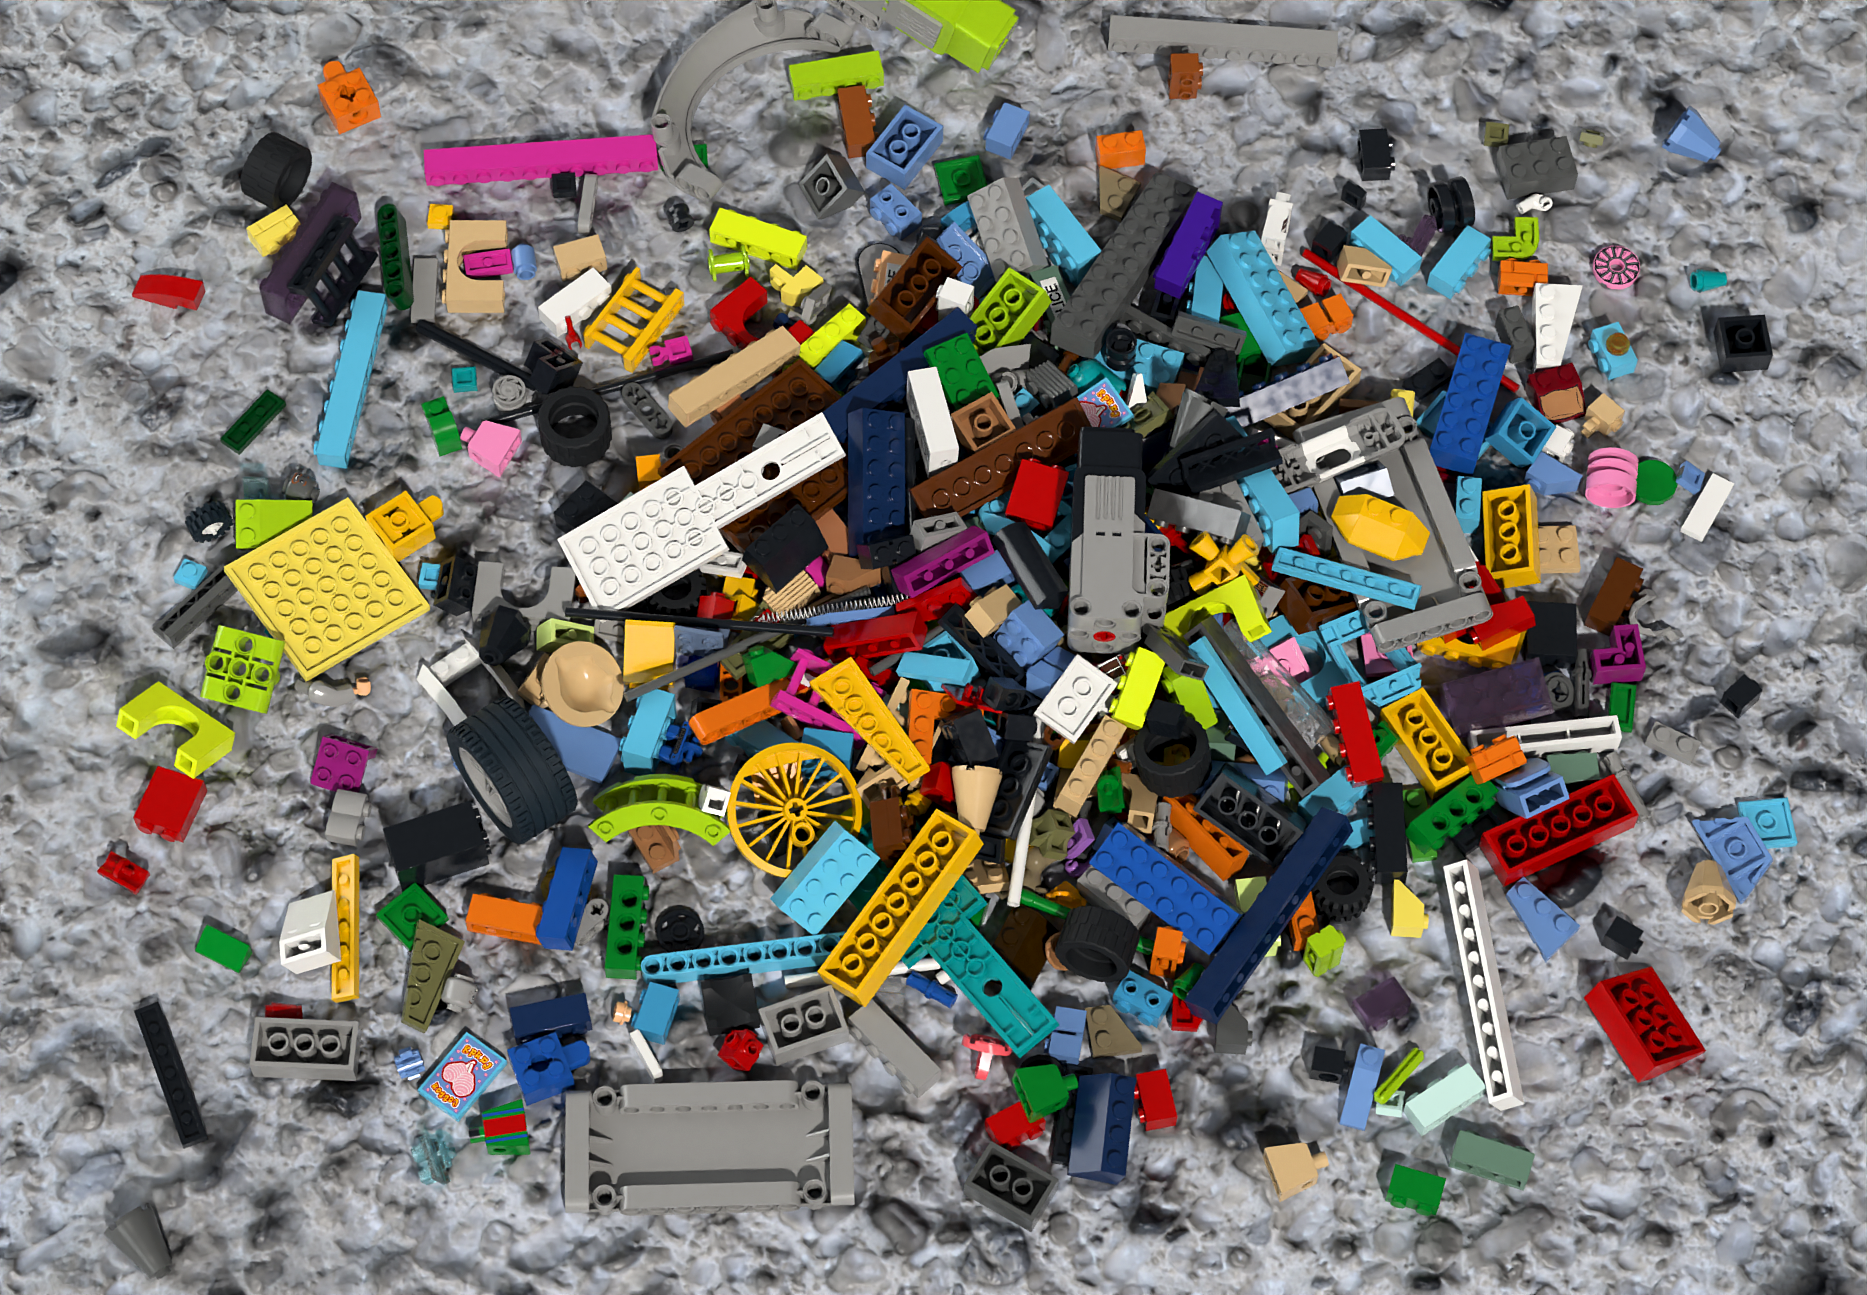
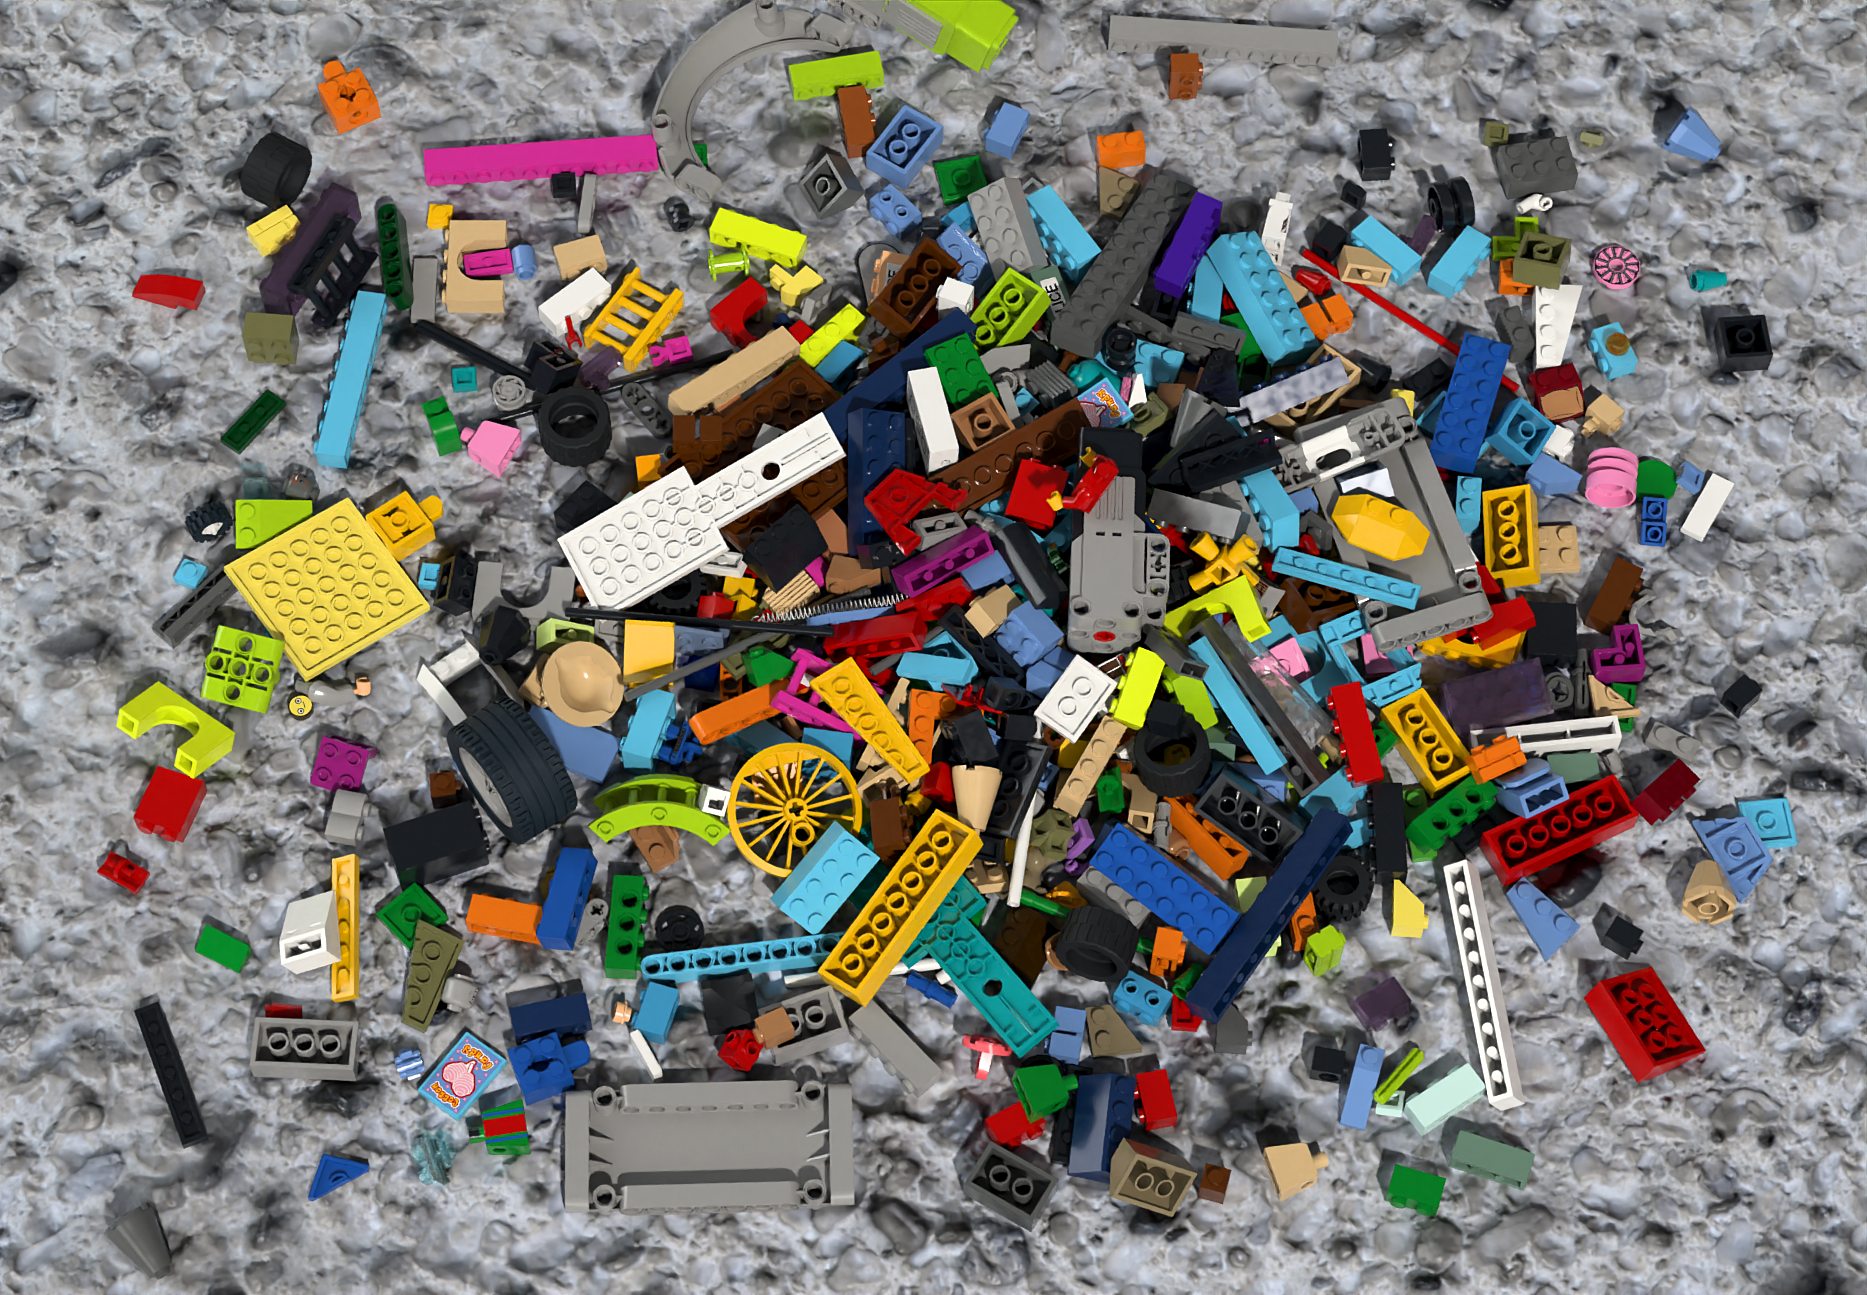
(270, 338): none -> olive brick
(300, 707): none -> tile
(334, 1173): none -> blue tile
(444, 789): none -> reddish brown brick
(598, 369): none -> clear purple piece
(684, 434): none -> reddish brown piece
(773, 1028): none -> medium nougat brick
(903, 497): none -> red wing
(988, 524): none -> light grey pin
(1057, 558): none -> dark green plate
(1091, 487): none -> red torso
(1125, 388): none -> bright pink piece
(1149, 1177): none -> dark tan slope
(1214, 1183): none -> reddish brown brick
(1374, 374): none -> black piece
(1541, 260): none -> olive brick
(1608, 702): none -> tan tile
(1653, 521): none -> blue slope
(1666, 793): none -> dark red brick

